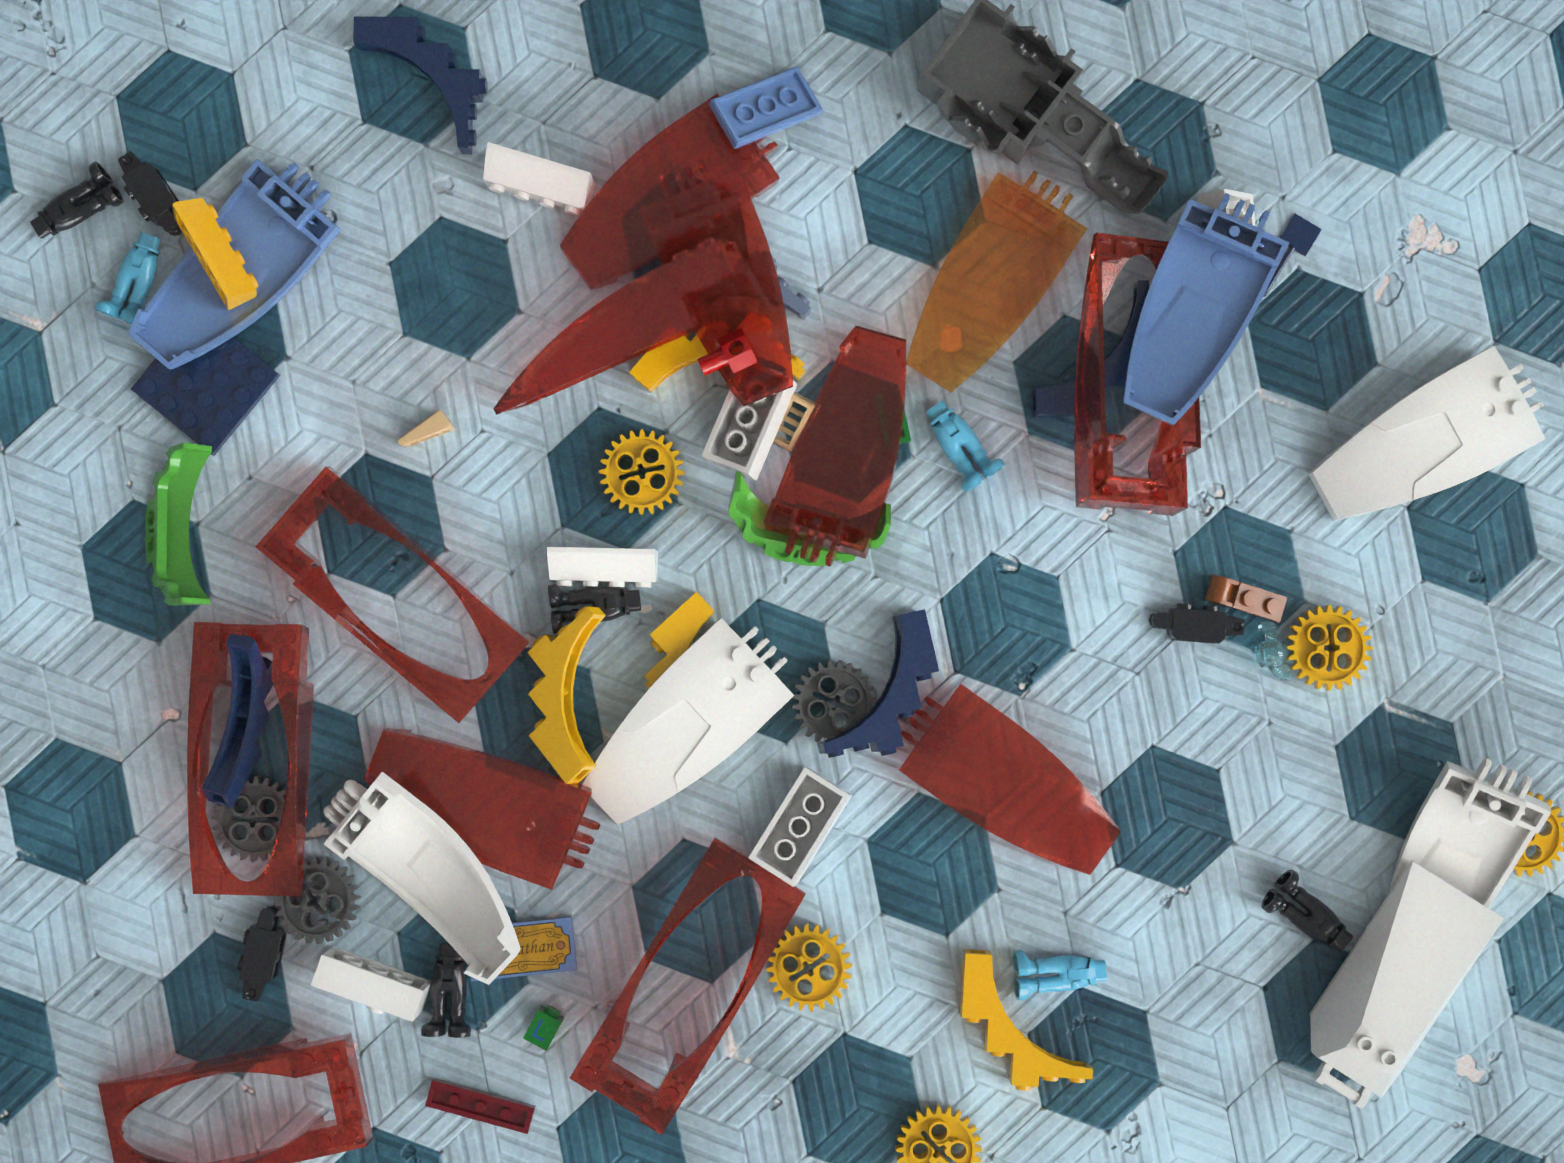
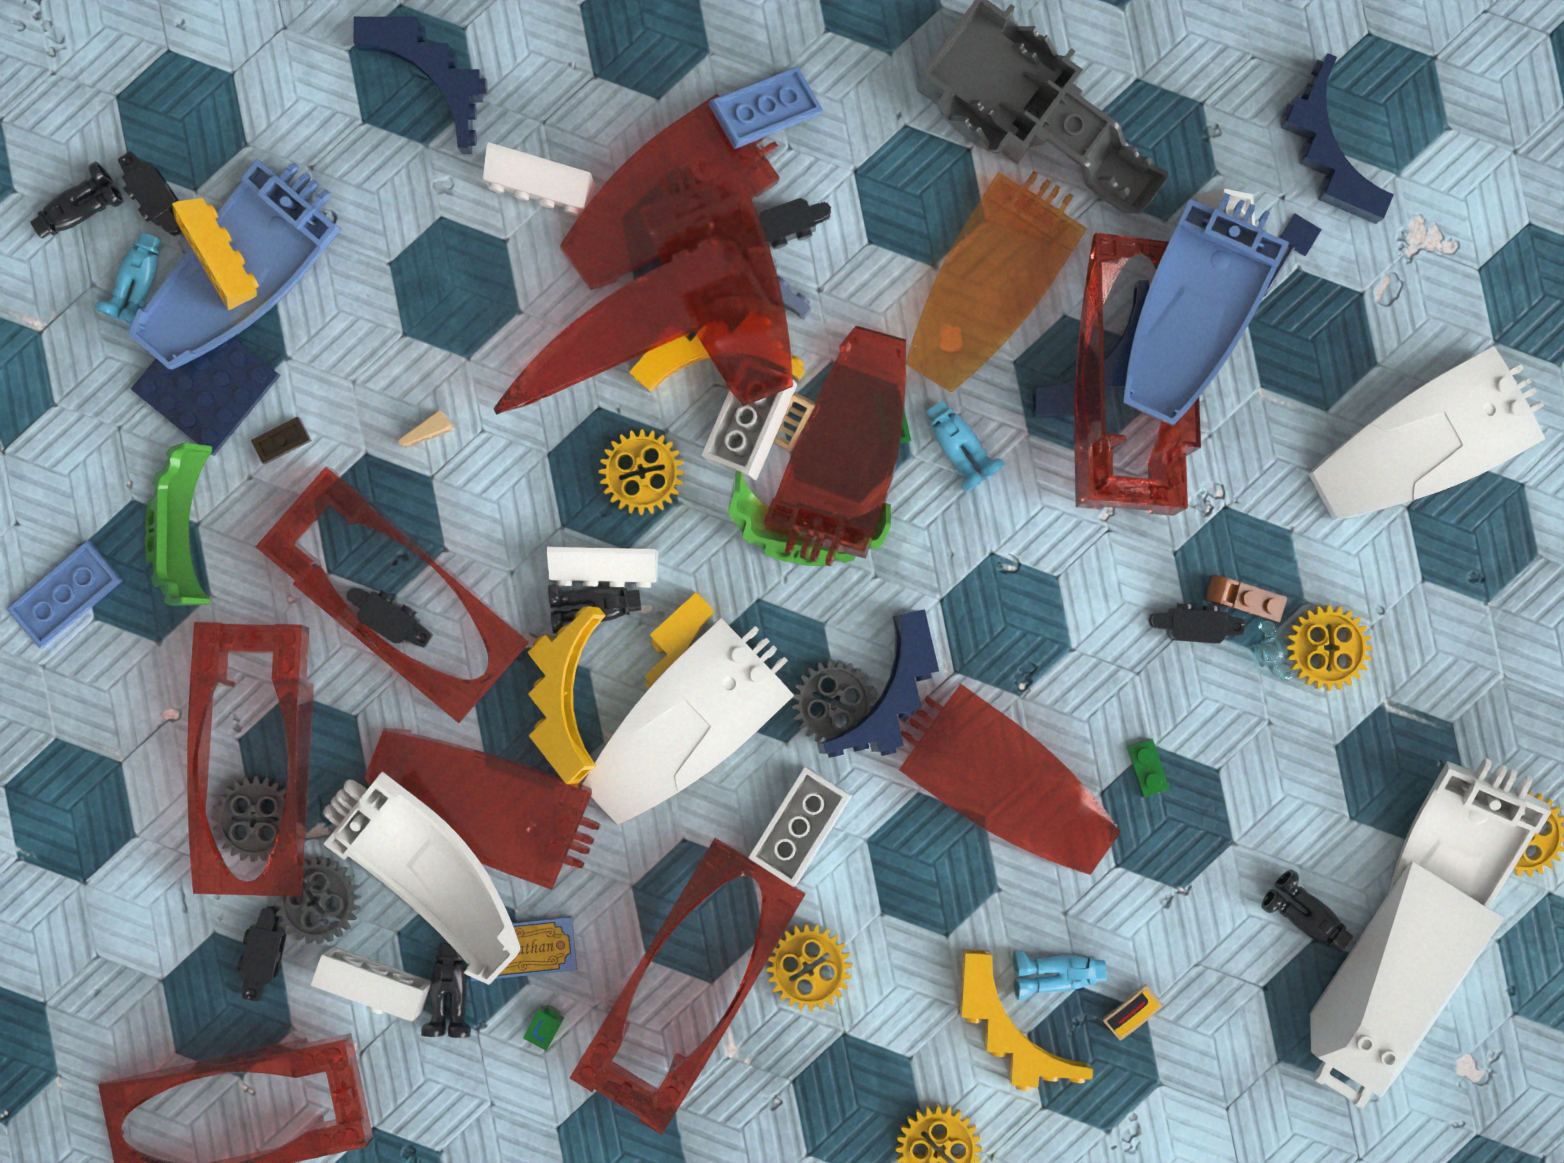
(64, 594): none -> medium blue tile
(245, 721): dark blue arch -> none
(281, 440): none -> dark brown plate
(388, 618): none -> black hinge
(480, 1105): dark red plate -> none
(723, 357): red piece -> none
(792, 221): none -> black hinge
(1133, 1012): none -> slope
(1147, 768): none -> green plate
(1343, 184): none -> dark blue arch

